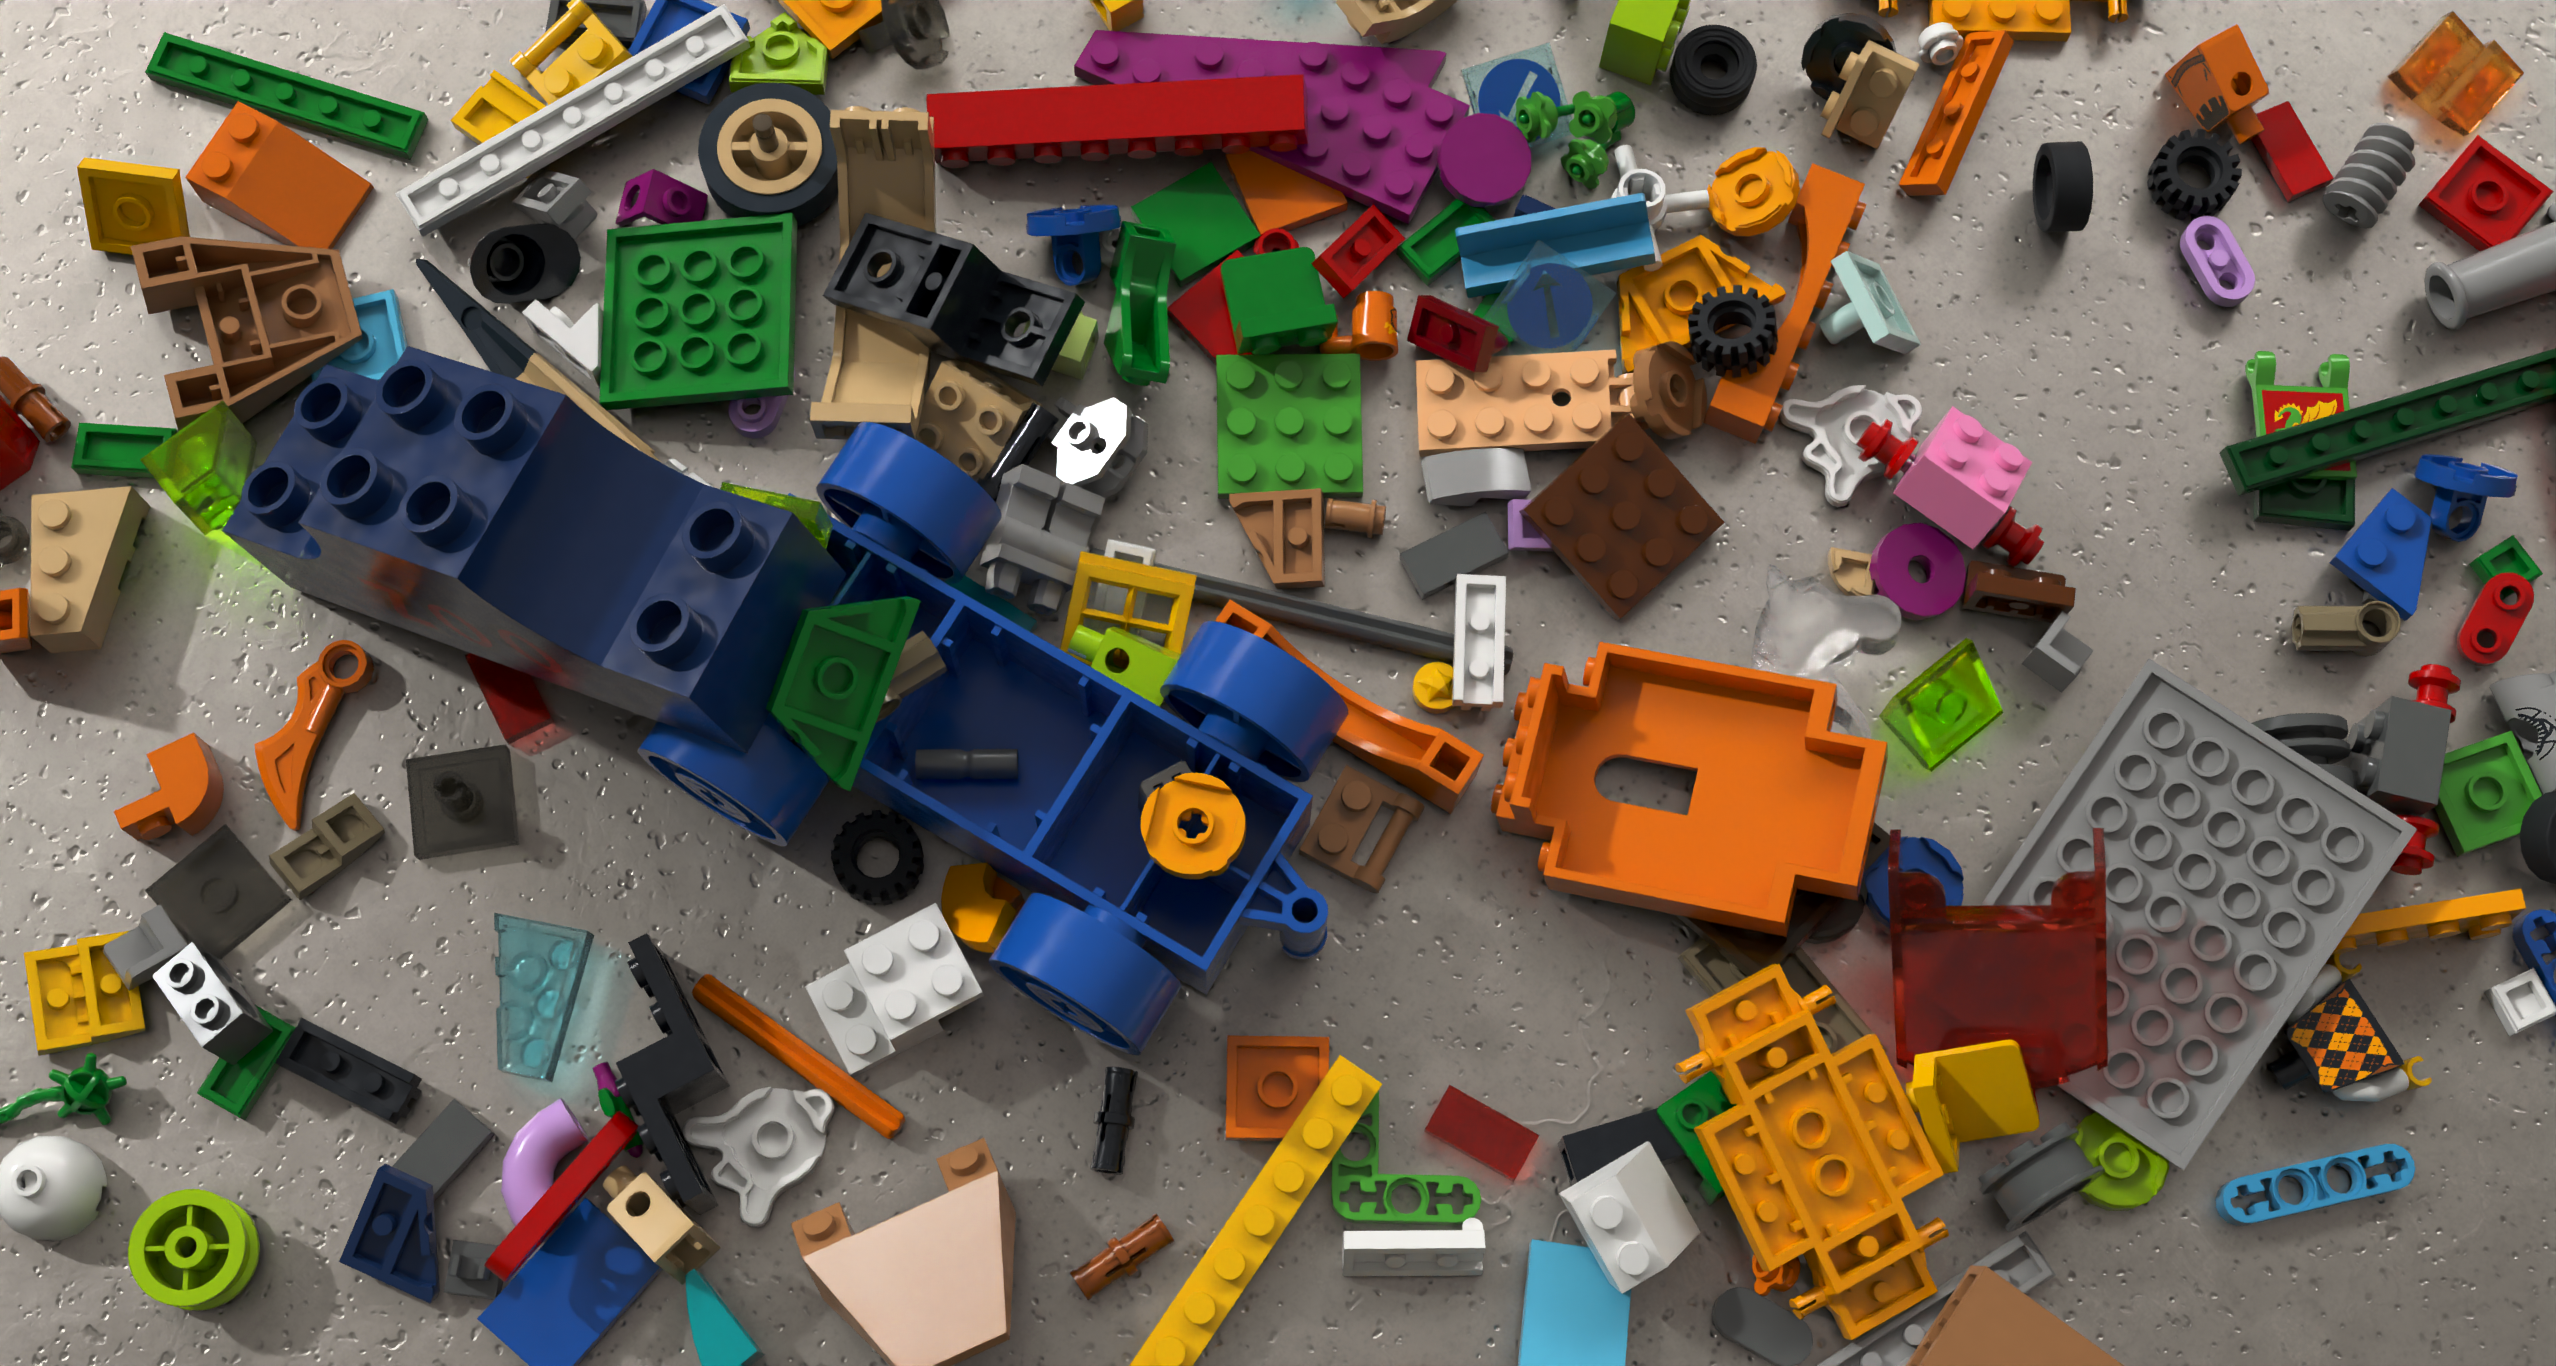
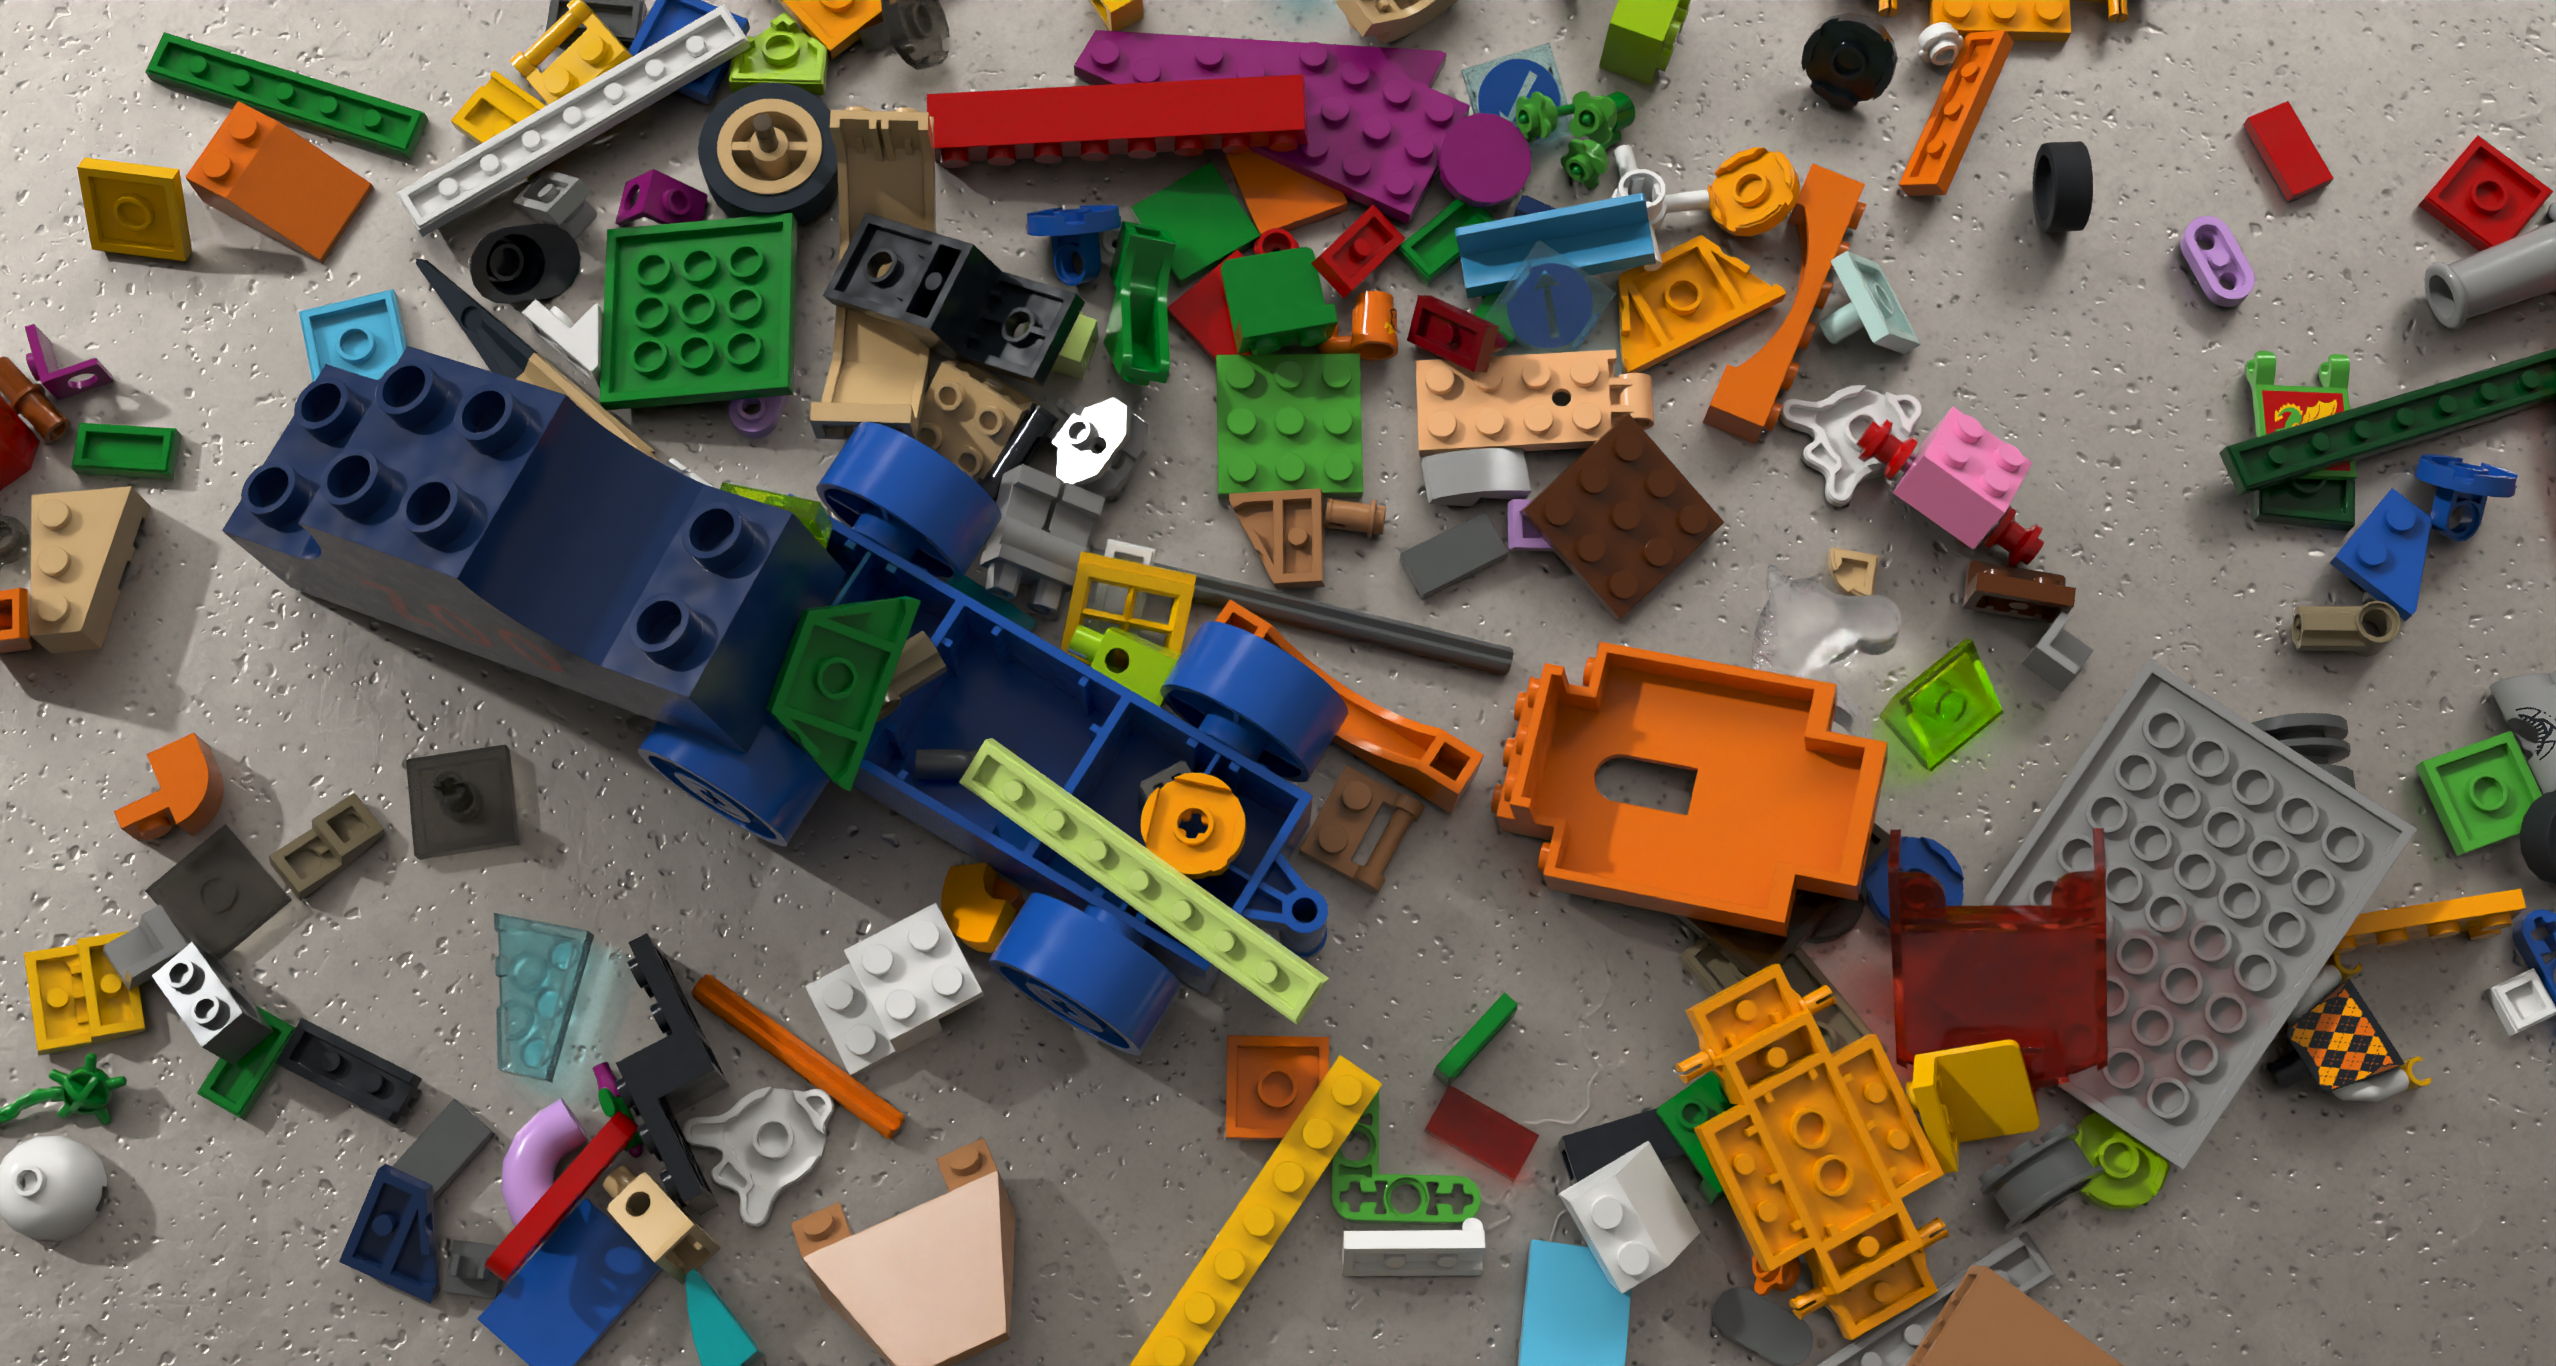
(45, 368): none -> magenta bracket
(205, 467): clear neon green slope -> none
(223, 1256): lime wheel -> none
(265, 313): medium nougat wedge -> none
(288, 754): orange piece -> none
(510, 697): clear red tile -> none
(866, 829): black tyre -> none
(1114, 1120): black pin -> none
(1122, 1256): dark orange pin -> none
(1144, 881): none -> yellowish green tile
(1434, 687): yellow tile -> none
(1475, 1040): none -> green tile
(1479, 641): white hinge -> none
(1667, 391): medium nougat plate -> none
(1719, 45): black tyre -> none
(1736, 352): black tyre -> none
(1871, 94): tan bracket -> none
(1935, 553): magenta tile -> none
(2205, 154): black tyre -> none
(2221, 84): orange torso -> none
(2316, 1189): dark azure beam -> none
(2370, 175): light grey piece -> none
(2402, 757): dark grey brick -> none
(2455, 74): clear orange slope -> none
(2495, 617): red plate -> none
(2504, 558): green tile -> none

